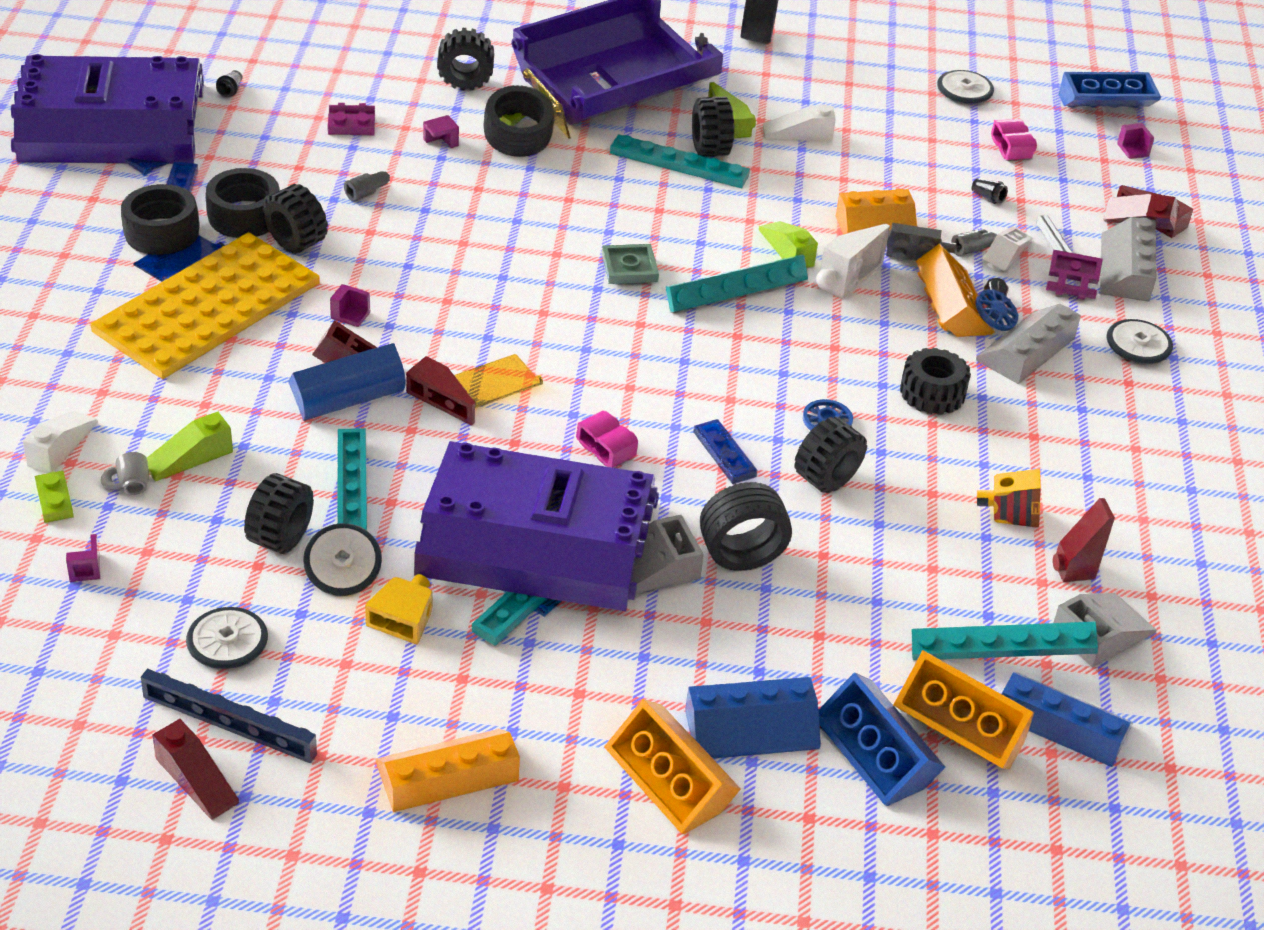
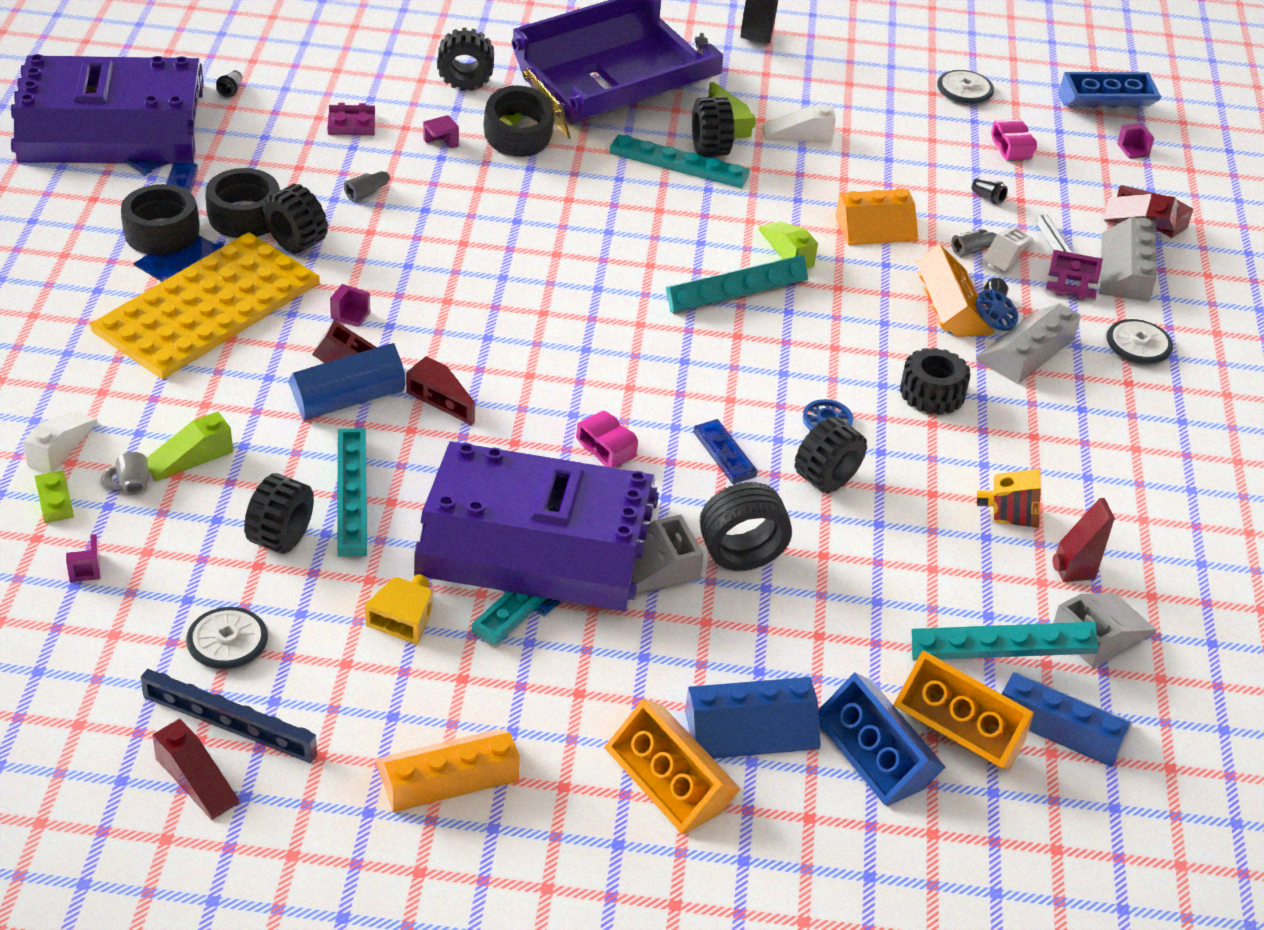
(340, 578): white wheel -> none
(498, 380): clear yellow piece -> none
(630, 263): sand green plate -> none
(852, 259): white slope -> none
(914, 241): dark grey plate -> none

